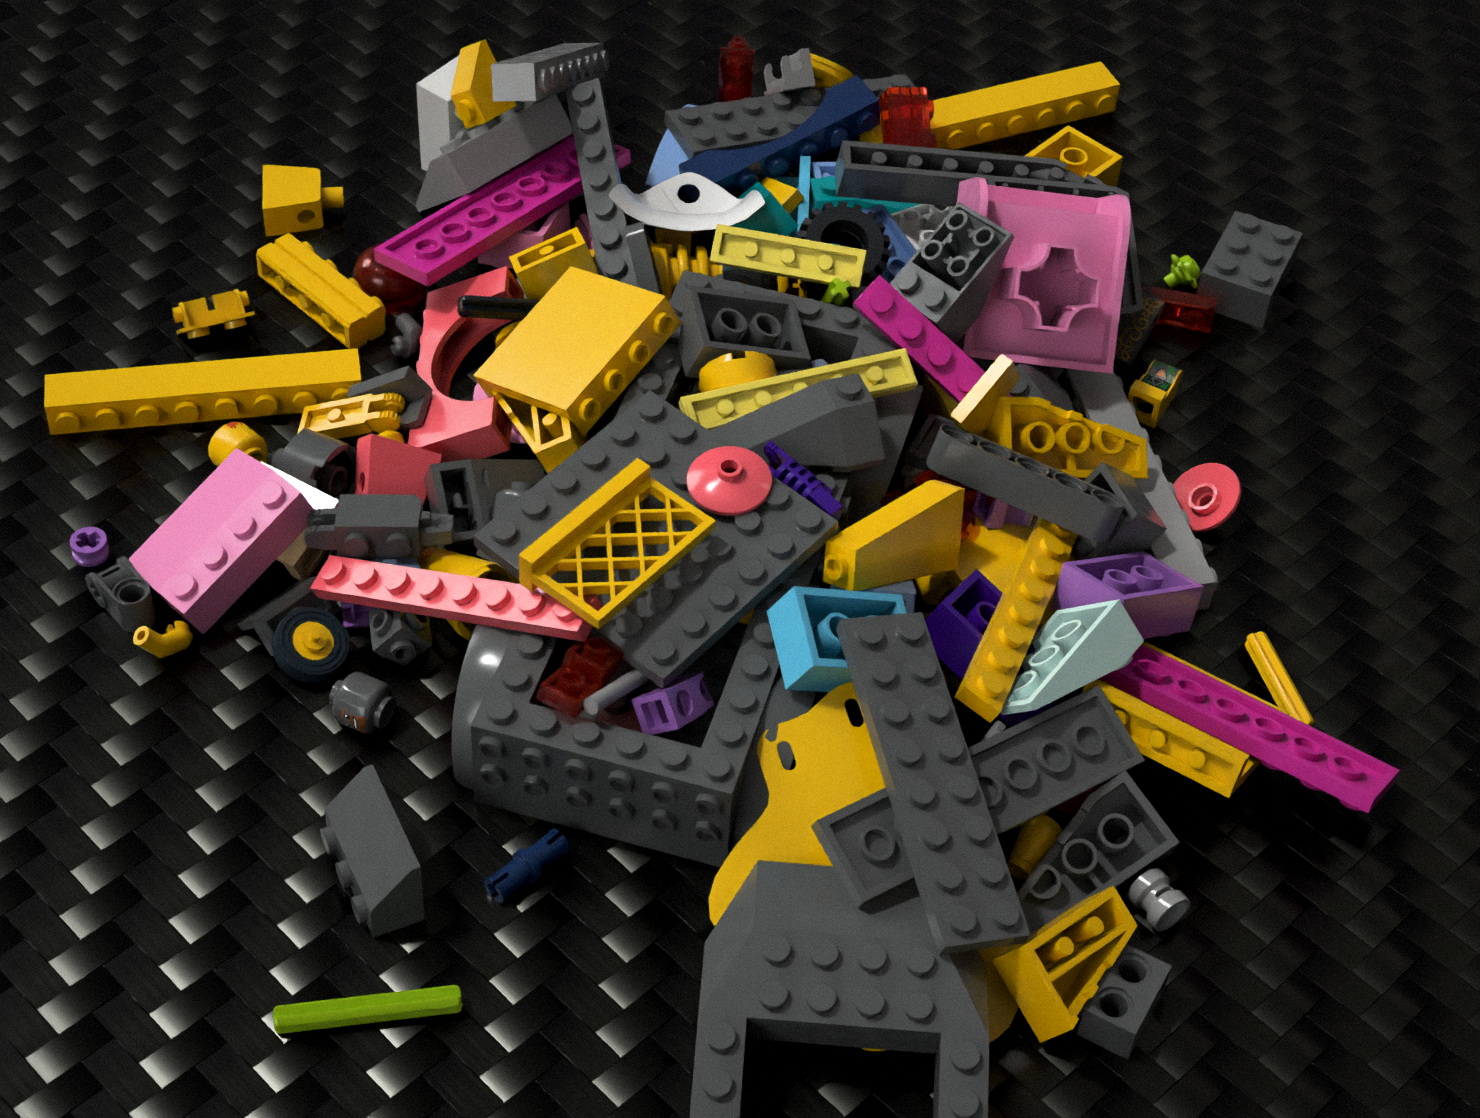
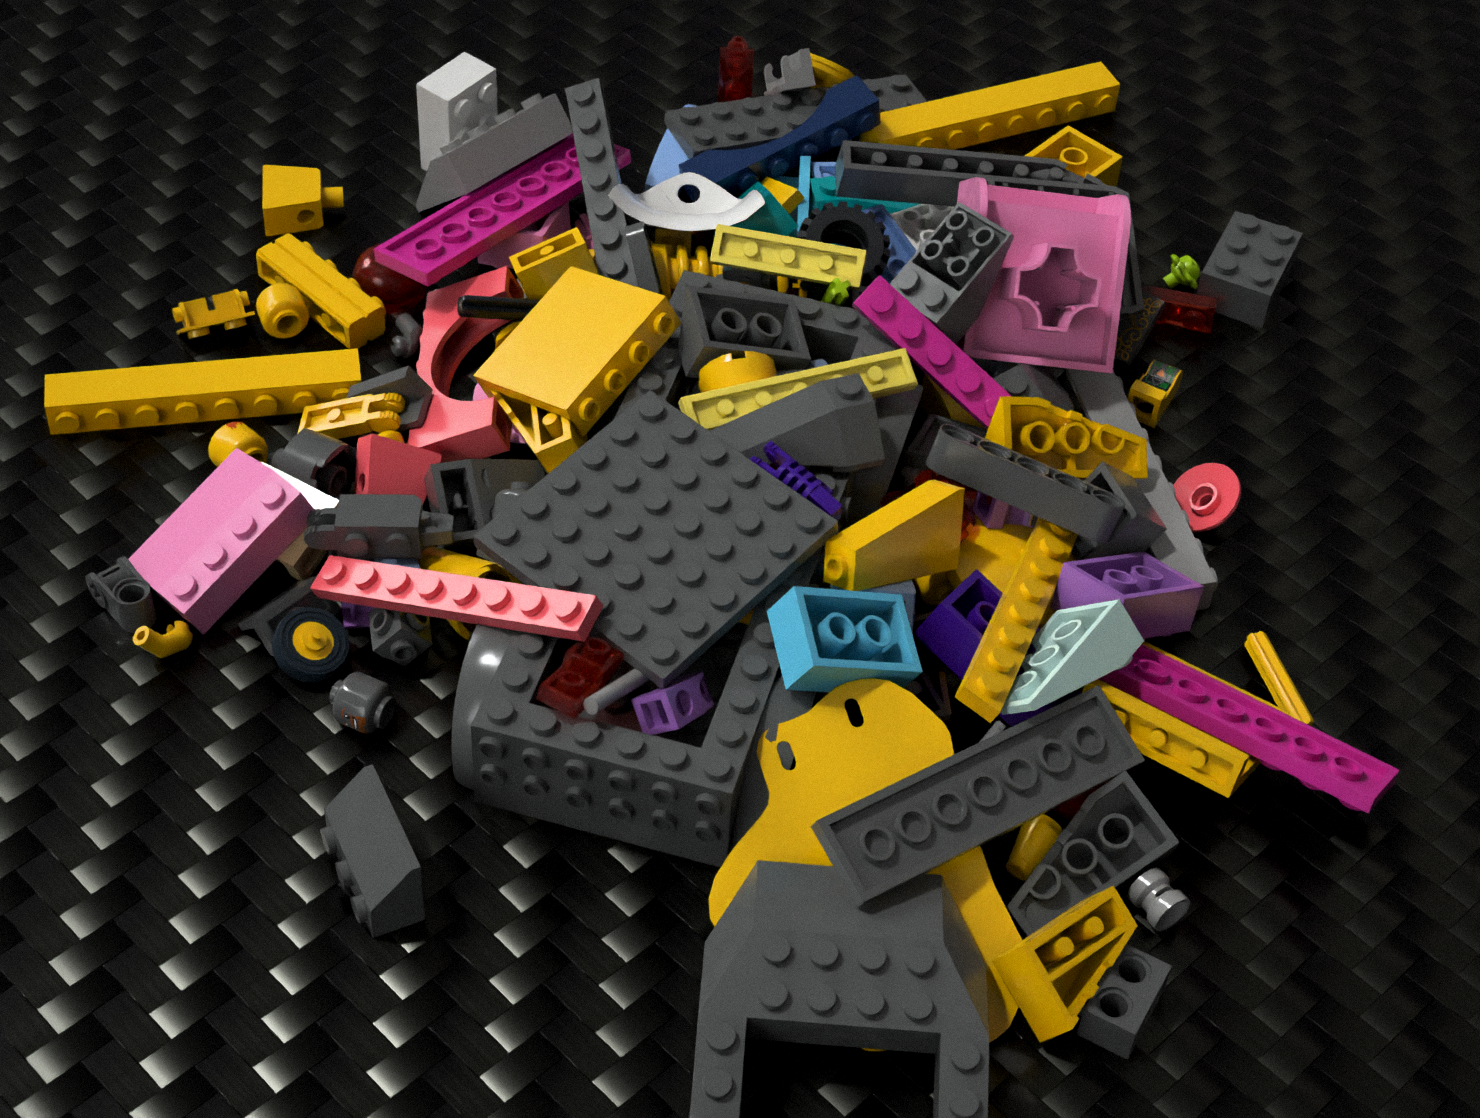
(89, 546): medium lavender bush -> none
(282, 311): none -> yellow head
(367, 1009): lime axle -> none
(473, 86): yellow slope -> none
(527, 865): dark blue pin -> none
(548, 71): light grey brick -> none
(585, 528): yellow fence -> none
(729, 492): coral dish -> none
(907, 117): clear red brick -> none
(932, 784): dark grey plate -> none
(978, 406): yellow tile -> none

